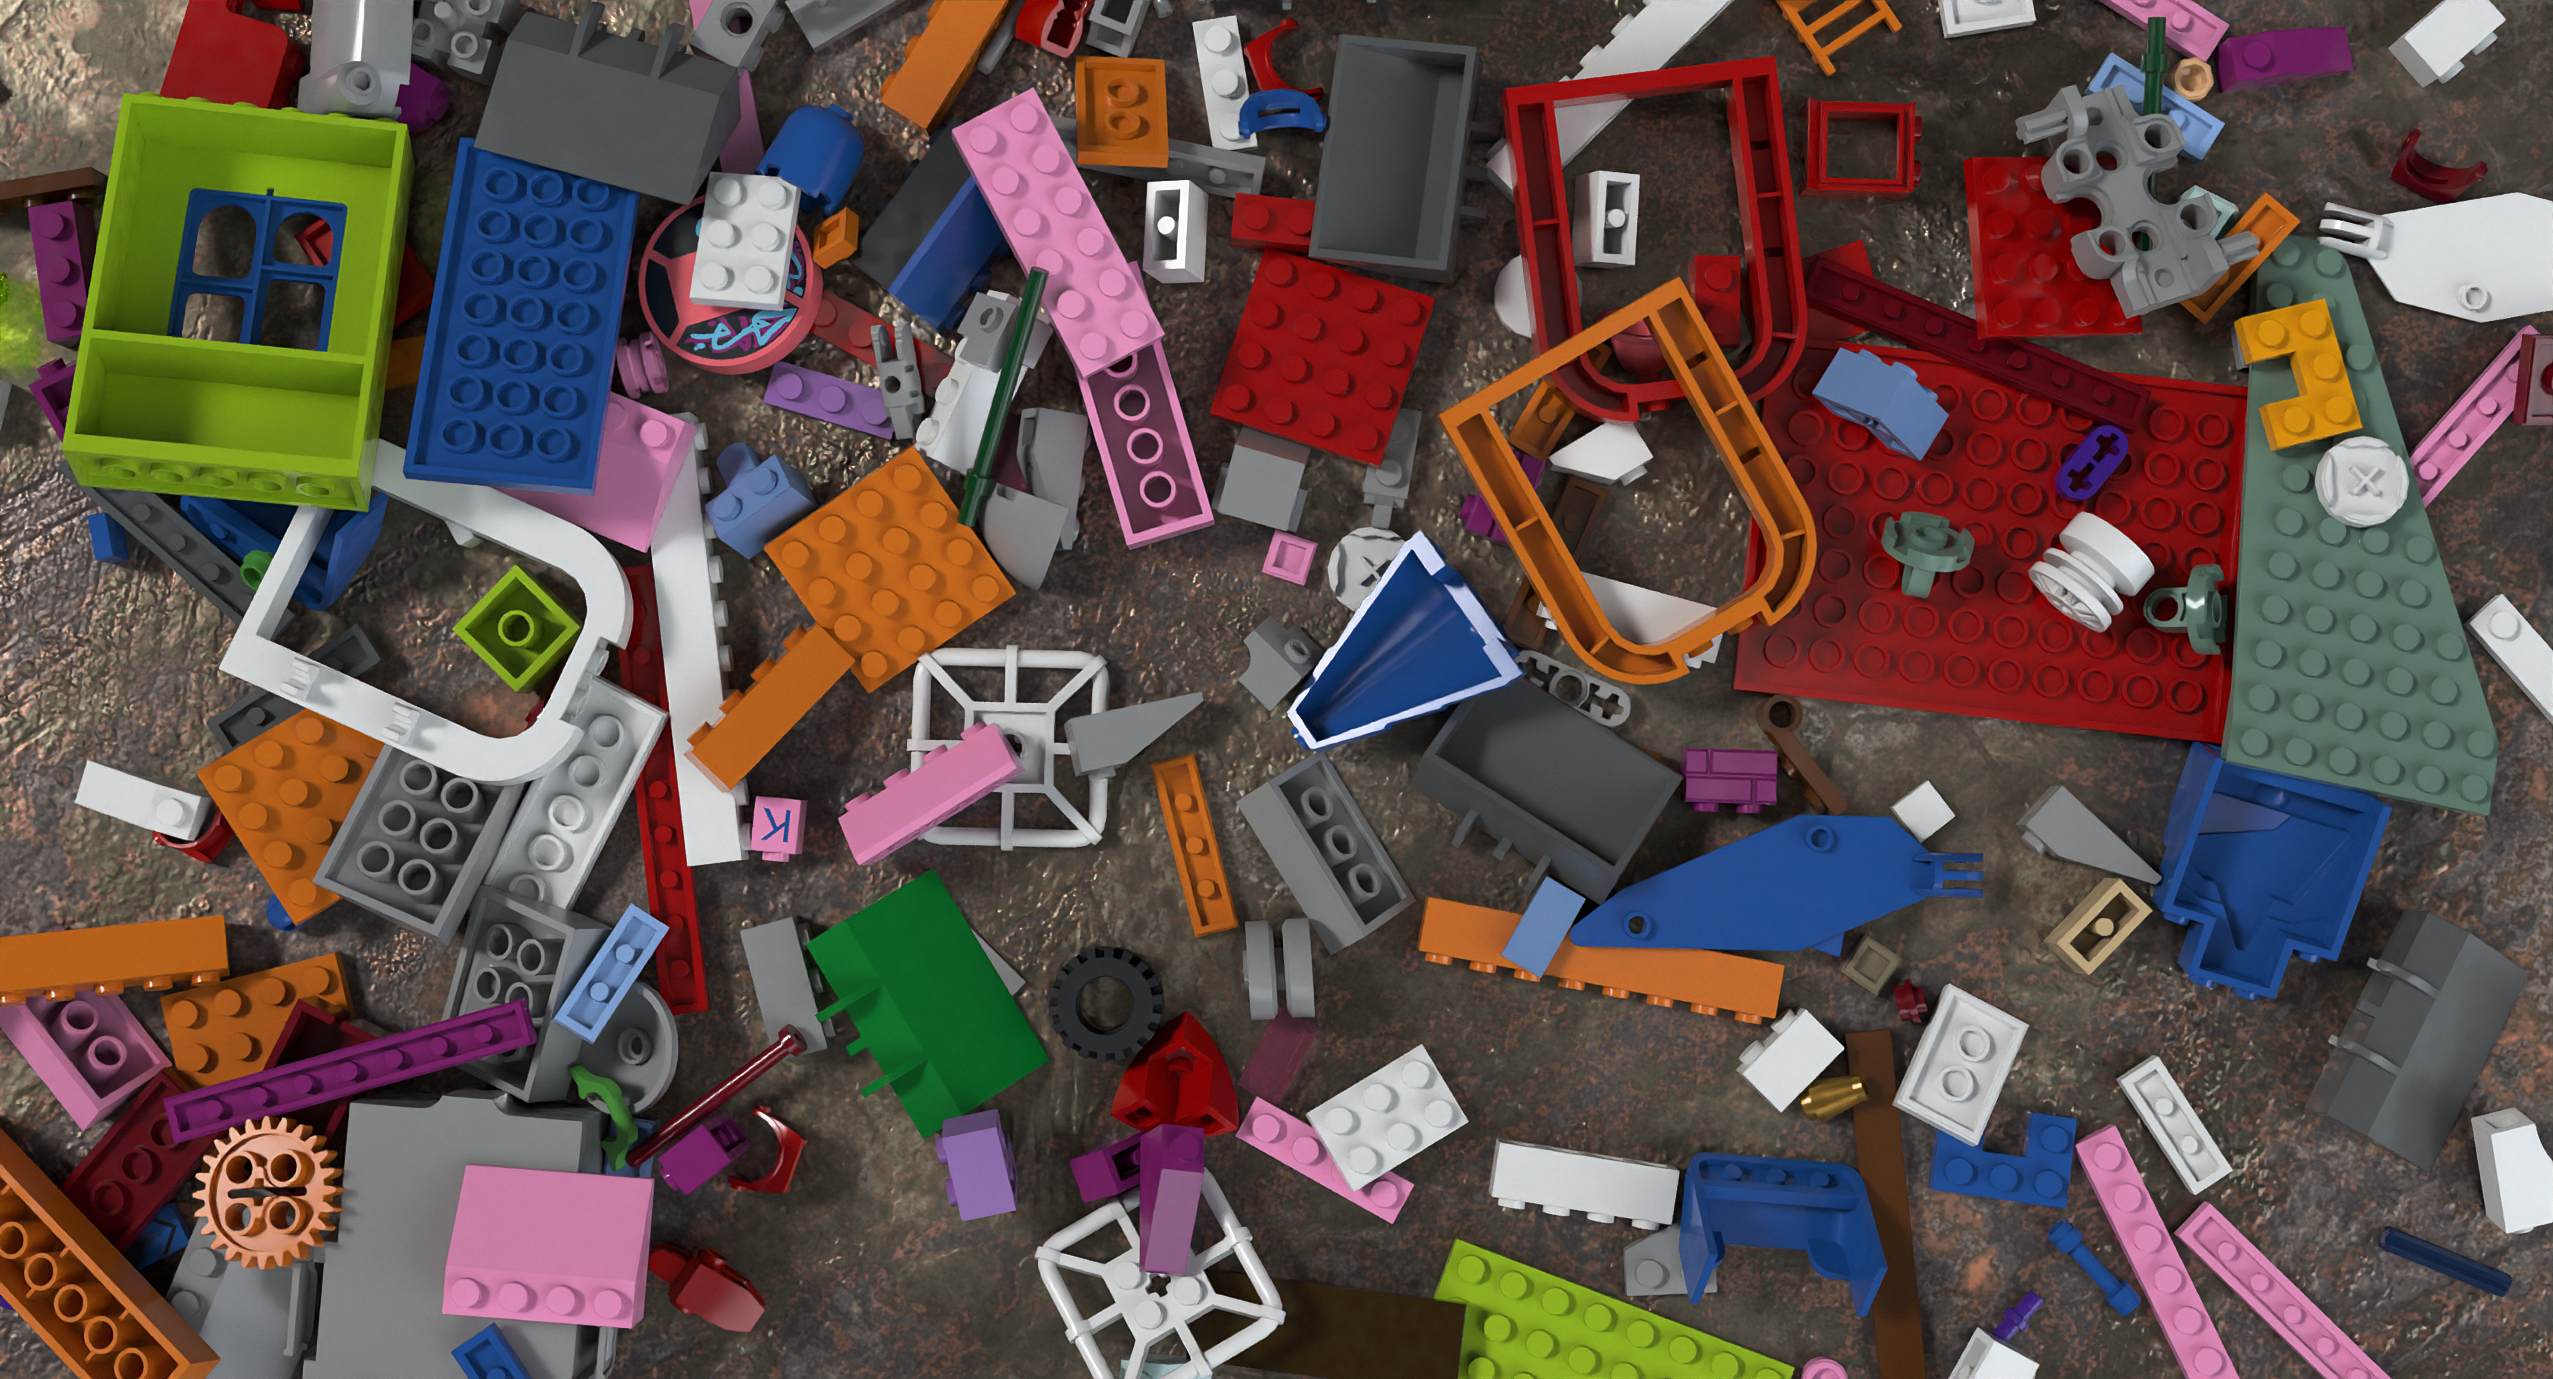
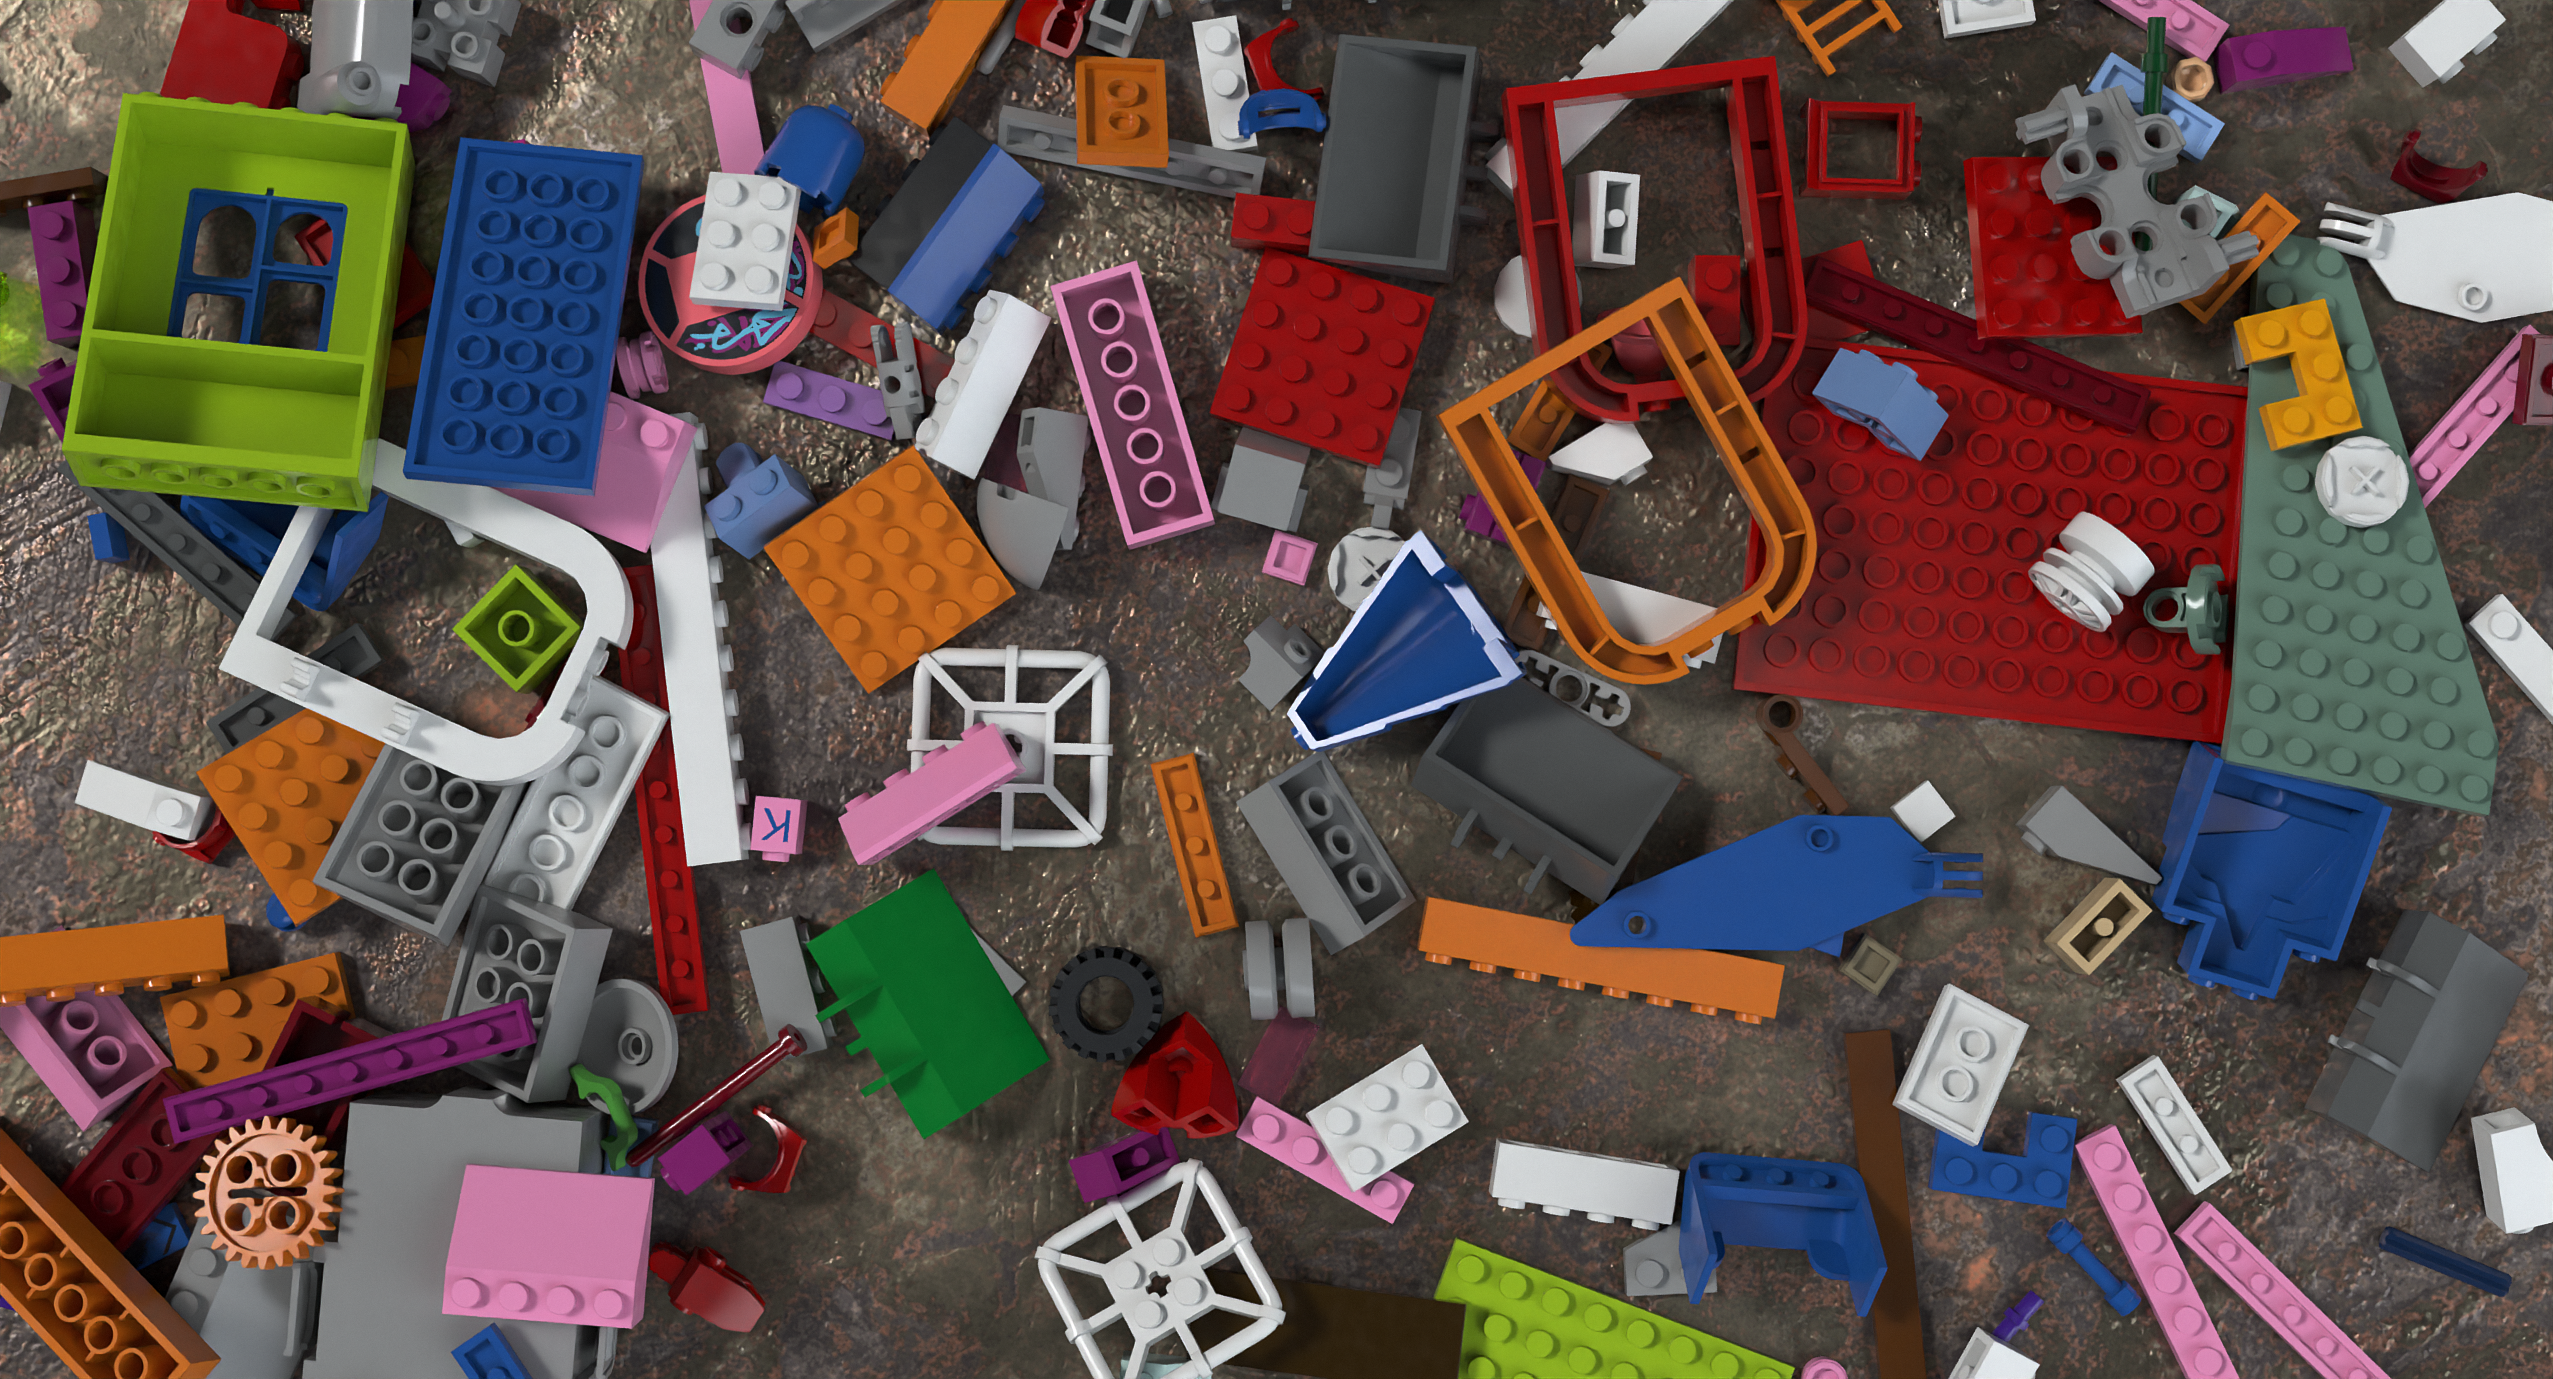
(255, 567): bright green plate -> none
(610, 105): dark grey piece -> none
(611, 974): light blue plate -> none
(769, 707): orange brick -> none
(979, 479): dark green bar -> none
(979, 1165): medium lavender brick -> none
(989, 330): light grey brick -> none
(1059, 228): bright pink brick -> none
(1113, 737): light grey slope -> none
(1169, 1196): magenta slope -> none
(1175, 231): white brick -> none
(1543, 926): medium blue tile -> none
(1728, 777): magenta brick -> none
(1788, 1057): white brick -> none
(1833, 1095): pearl gold cone -> none
(1910, 1001): dark red plate -> none
(1925, 548): sand green tile -> none
(2082, 457): dark purple beam -> none

